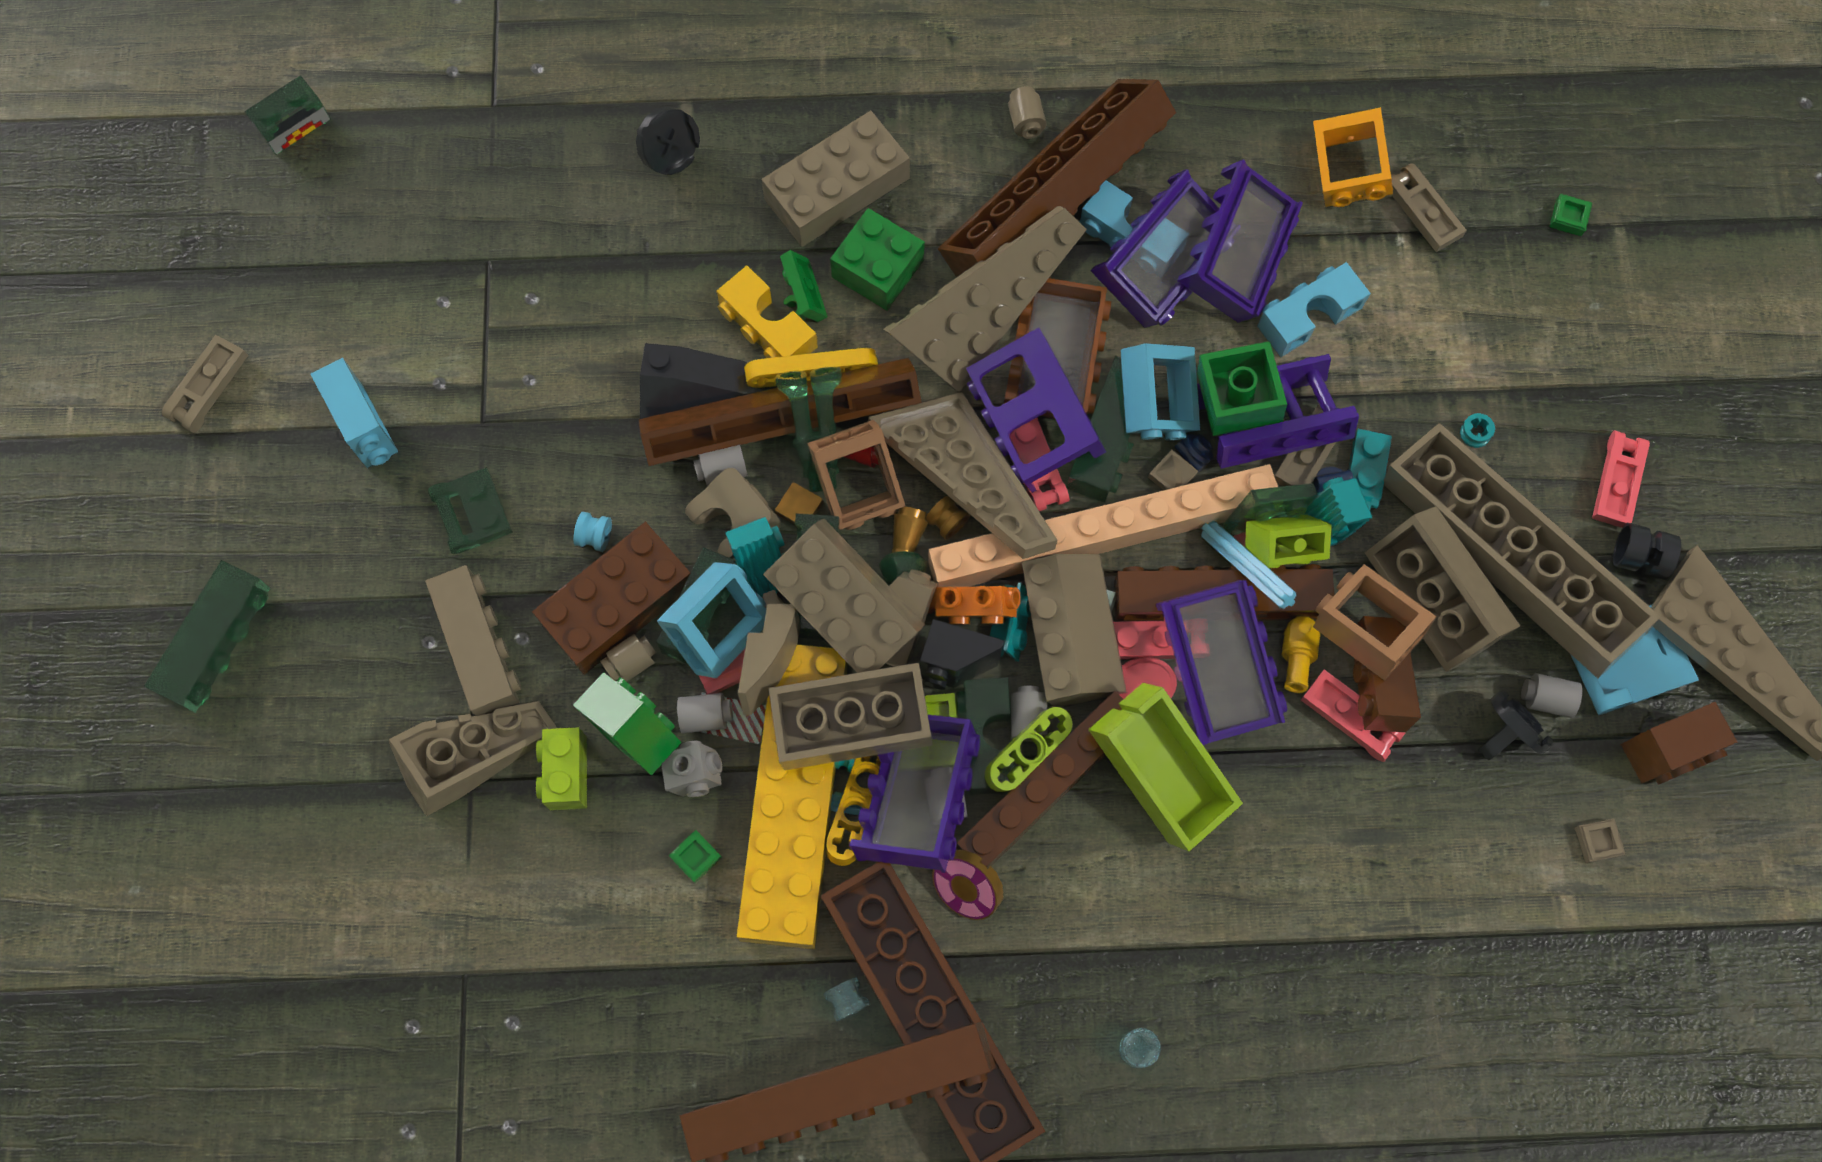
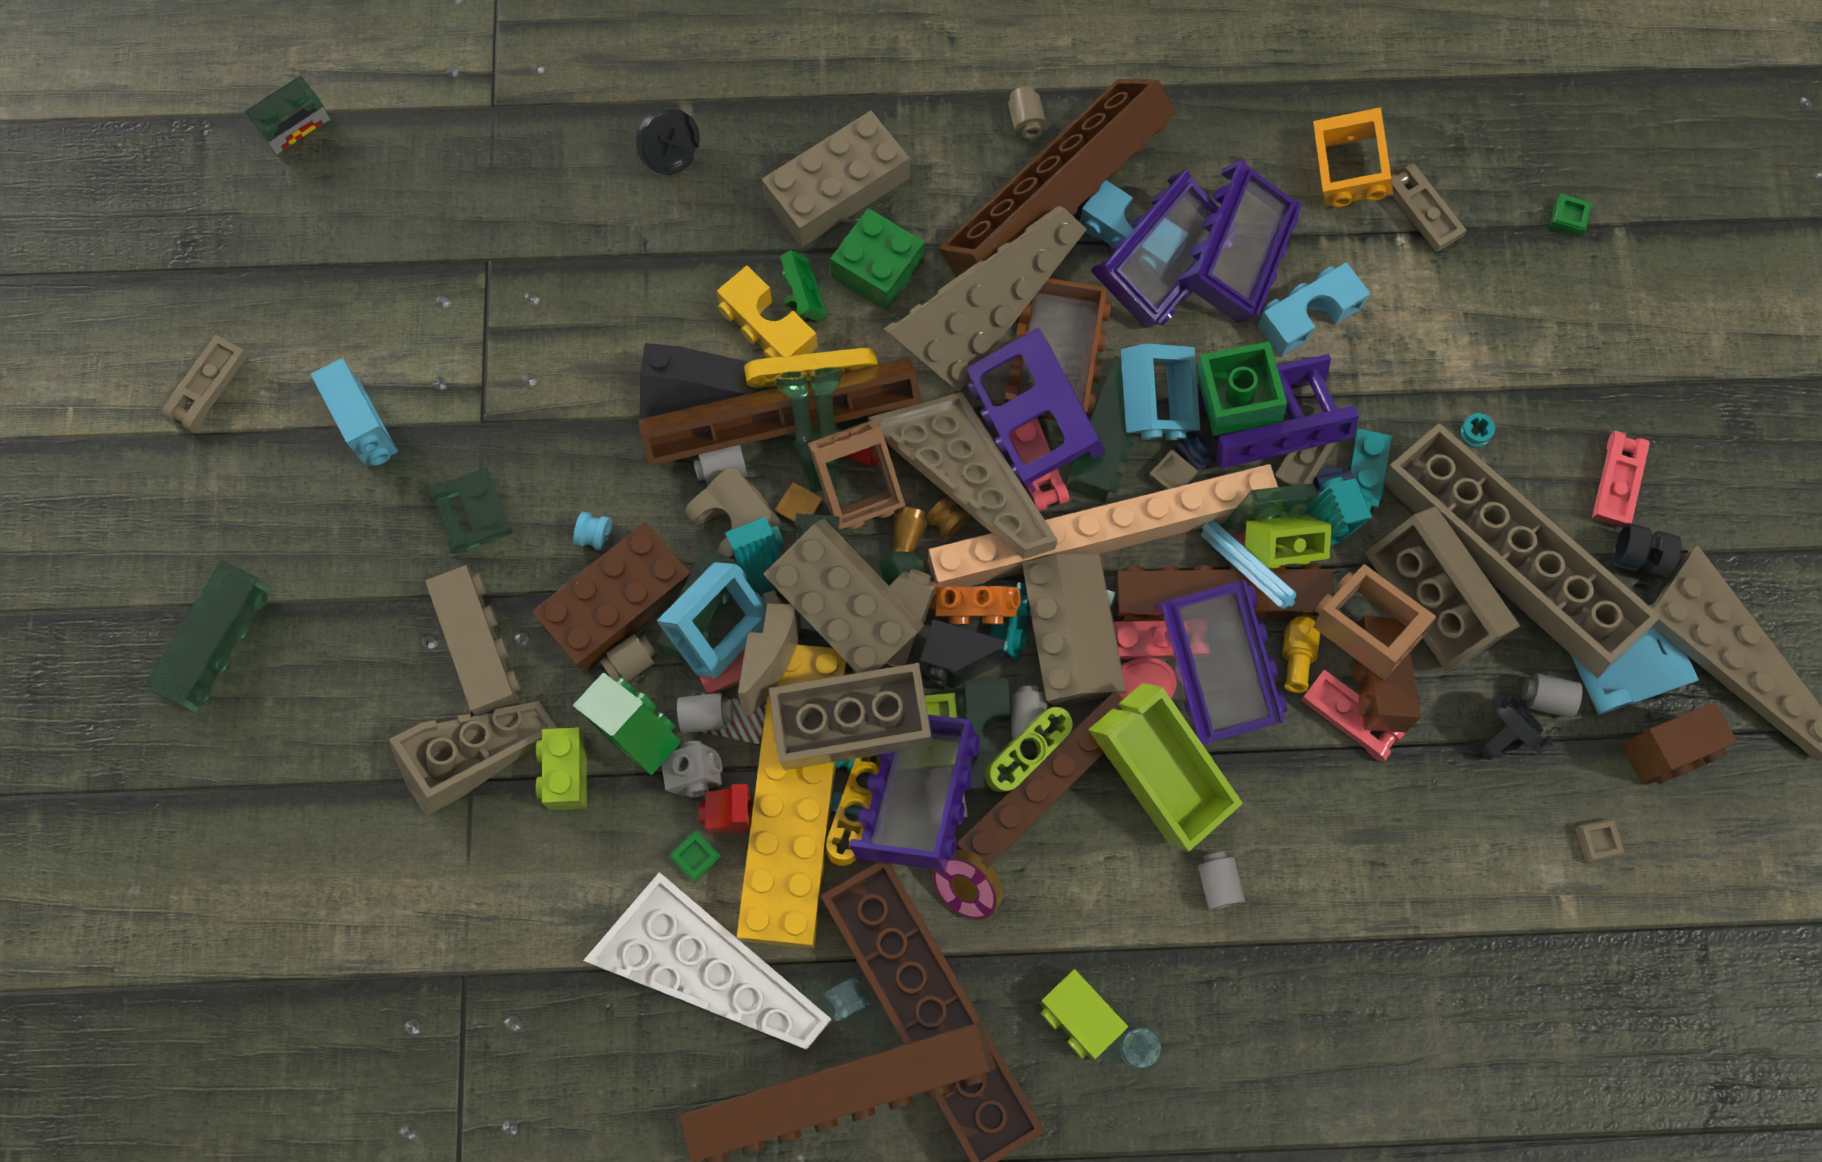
(690, 956): none -> white wing
(727, 810): none -> red arch
(1082, 1016): none -> lime brick
(1220, 881): none -> light grey brick

